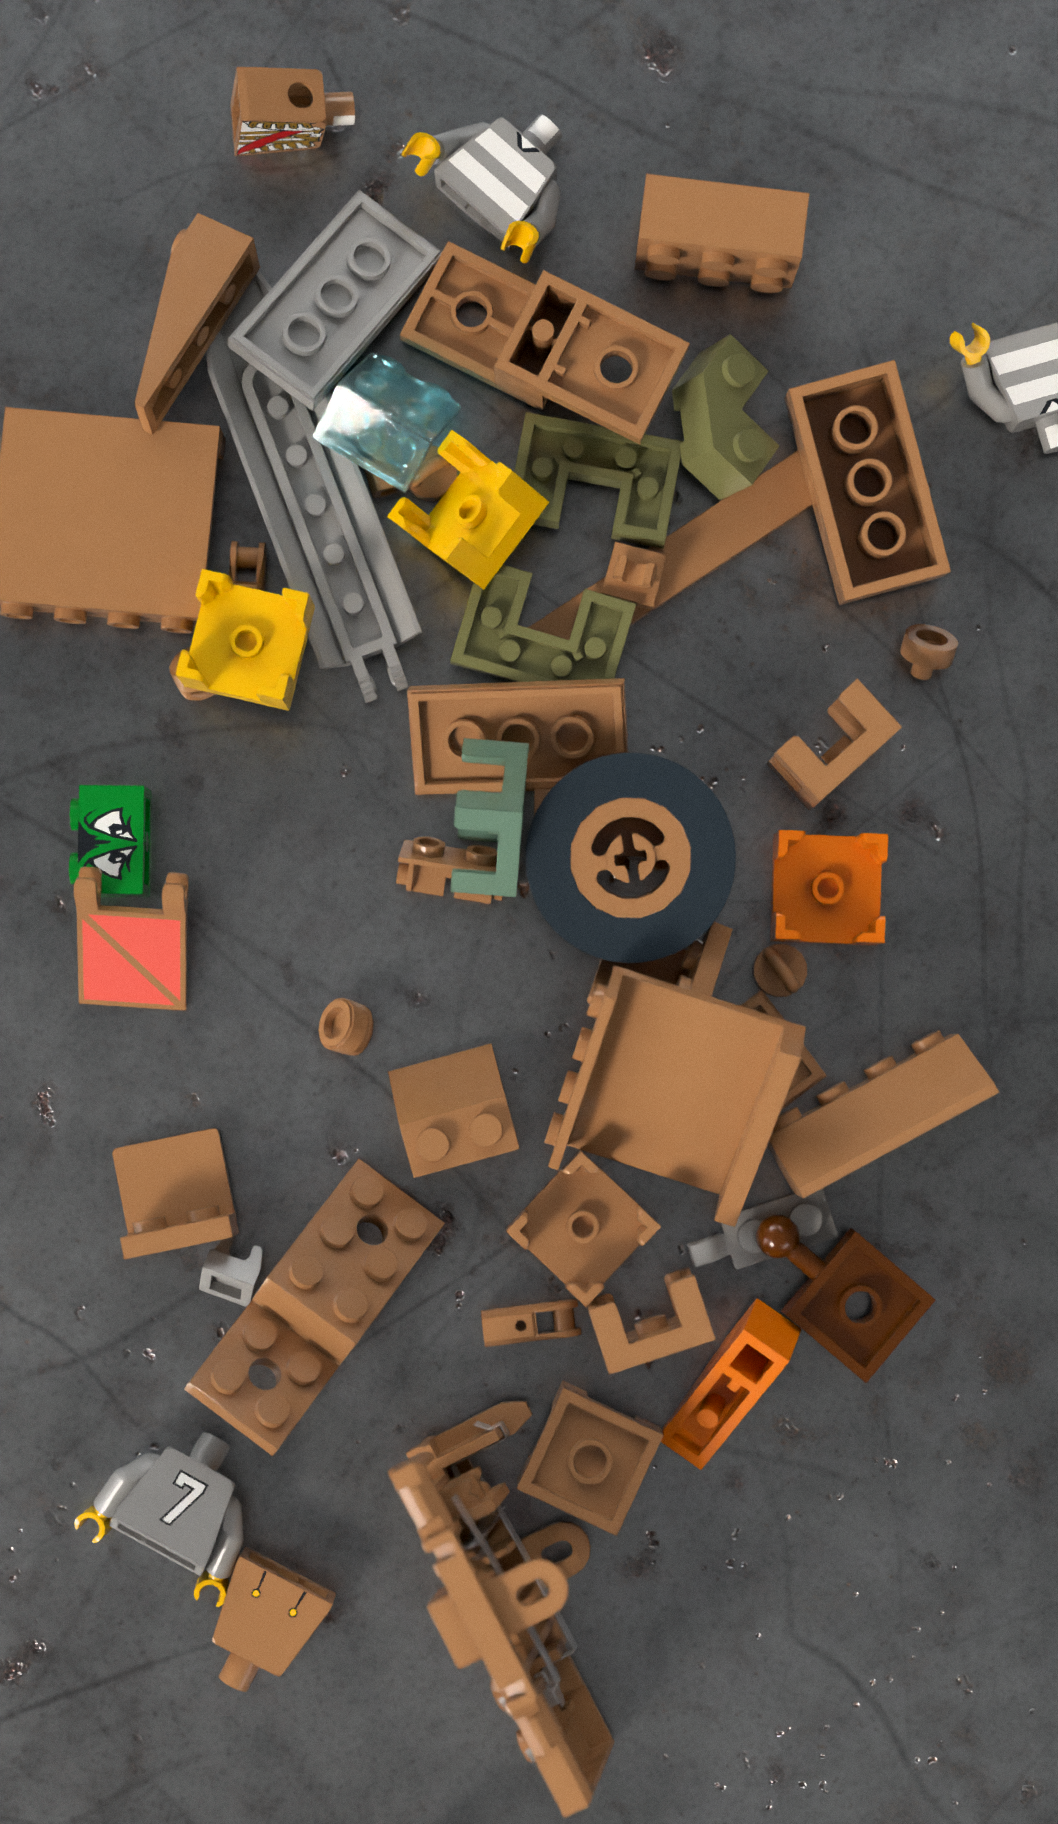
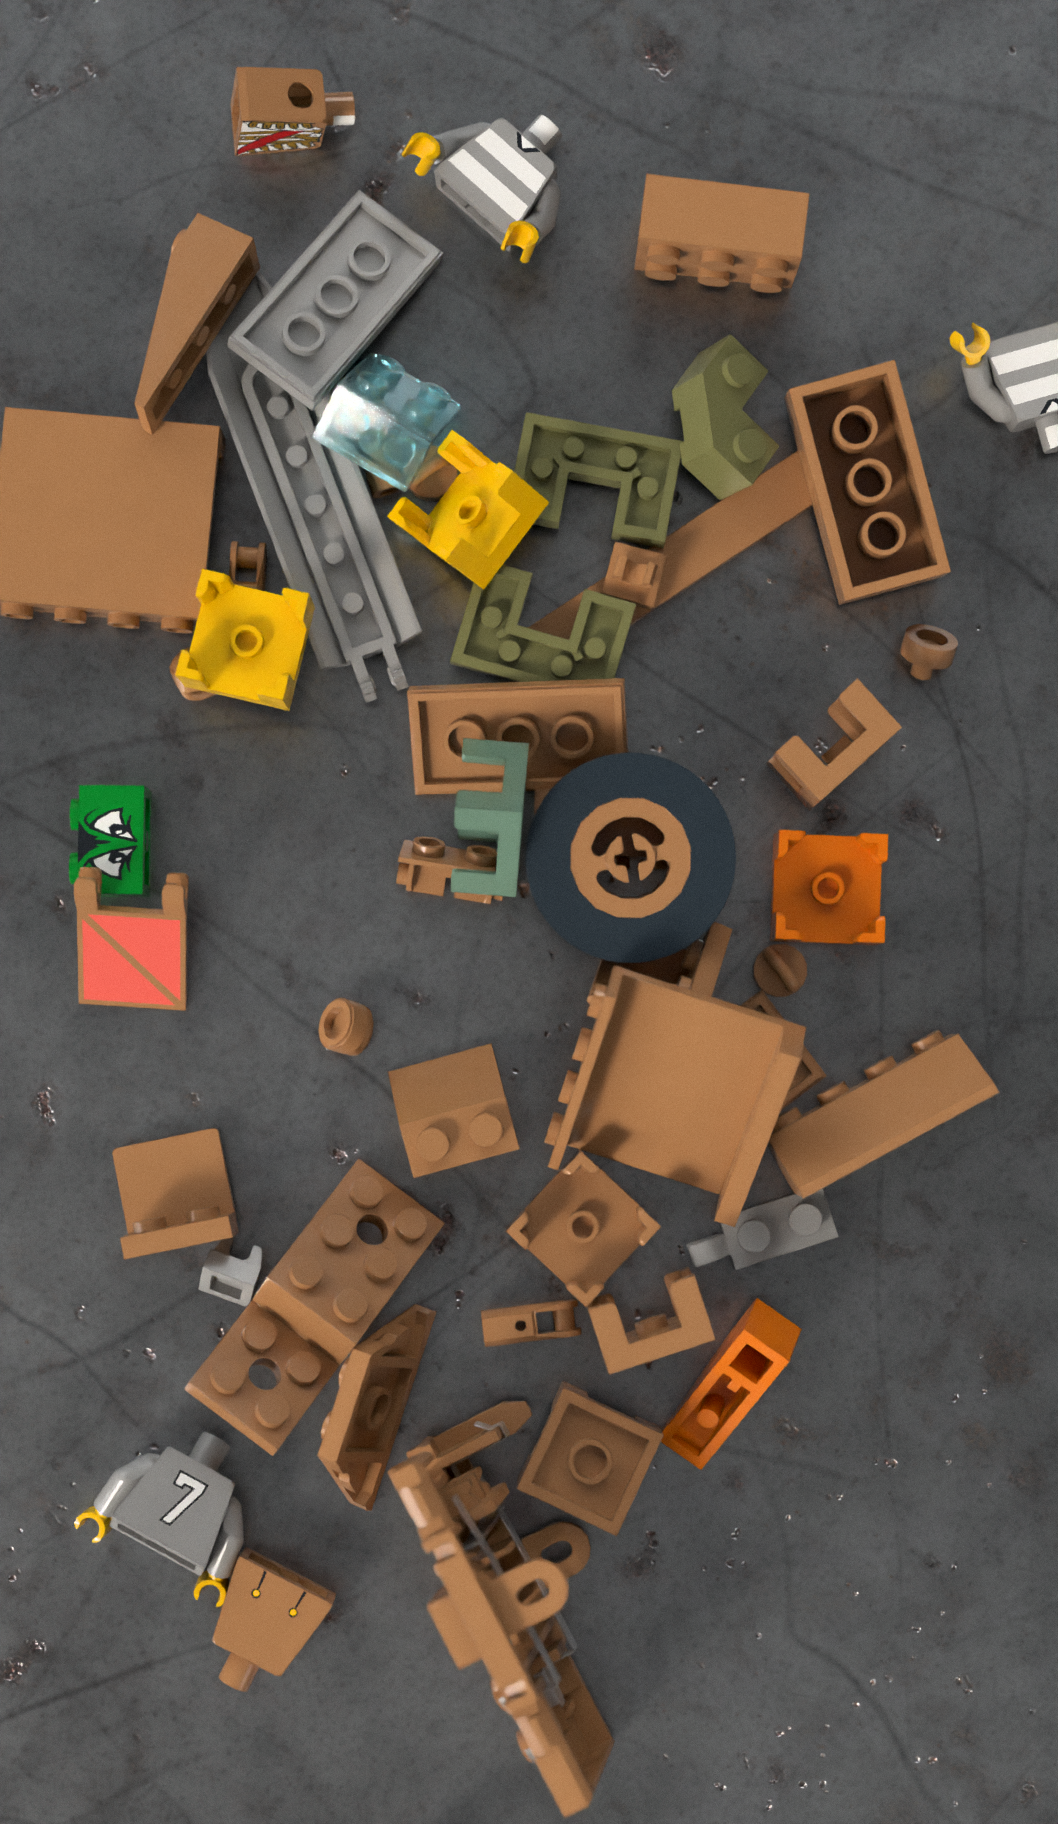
(372, 1403): none -> medium nougat wing
(544, 341): medium nougat bracket -> none
(821, 1300): reddish brown plate -> none

